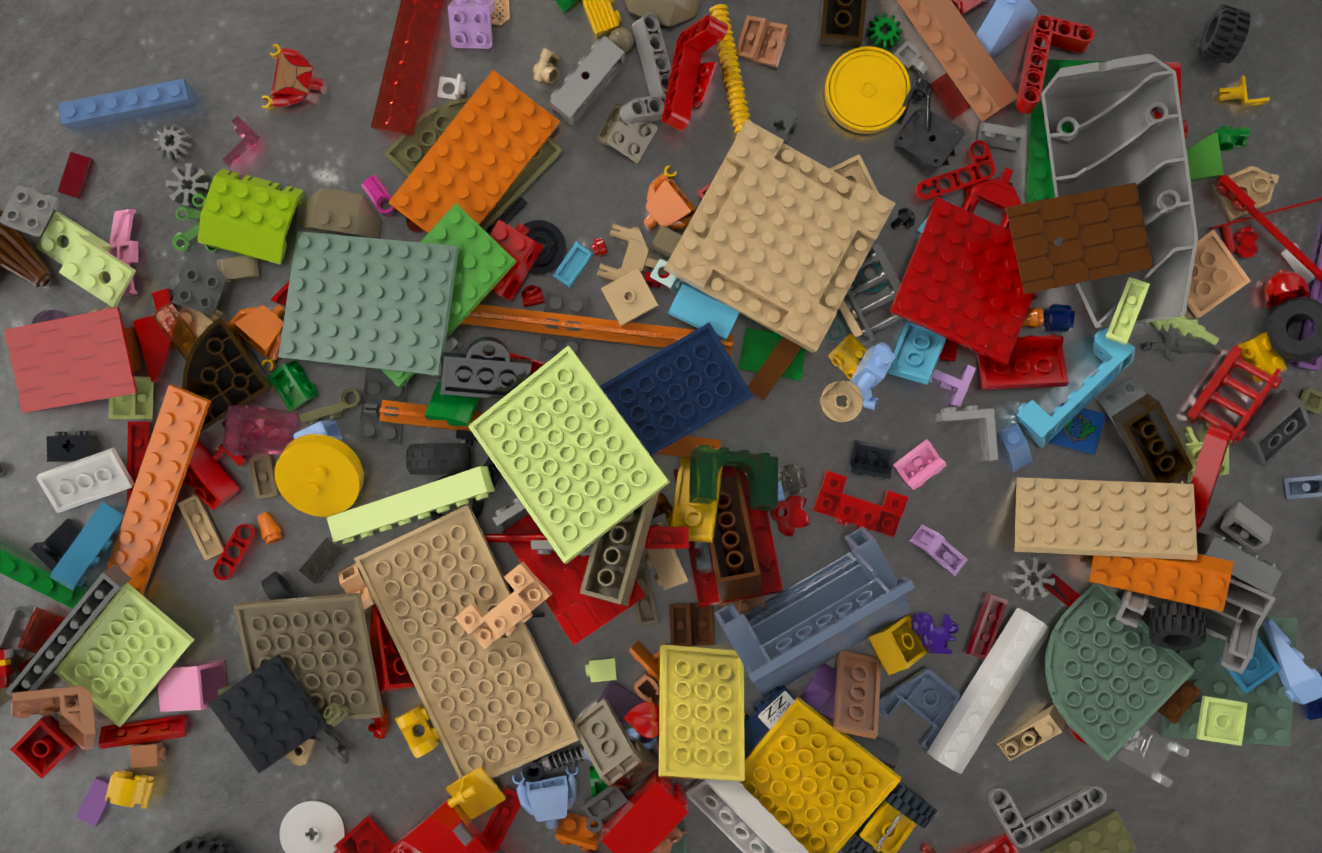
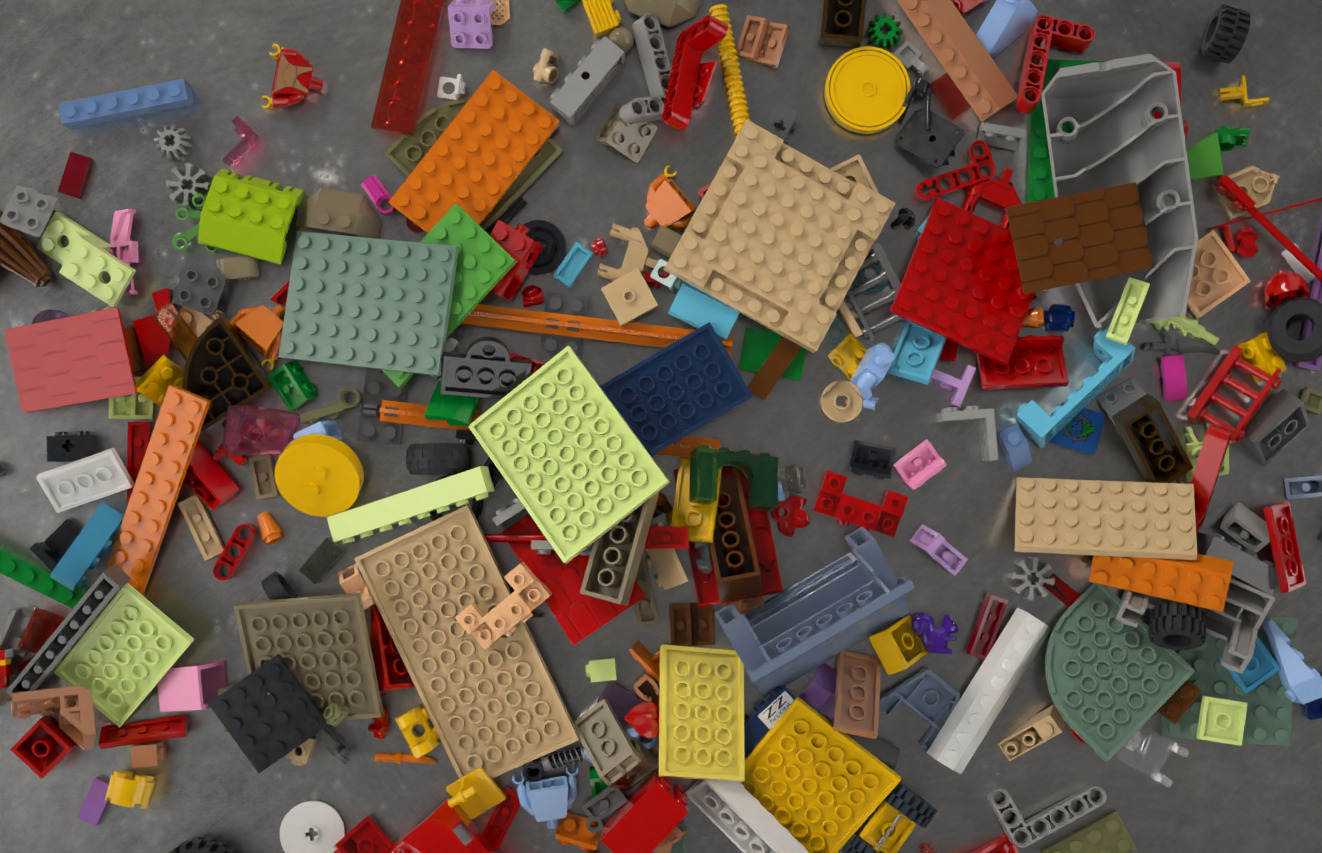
(158, 378): none -> yellow plate
(399, 758): none -> orange piece
(1173, 377): none -> dark pink slope
(1285, 547): none -> red tile

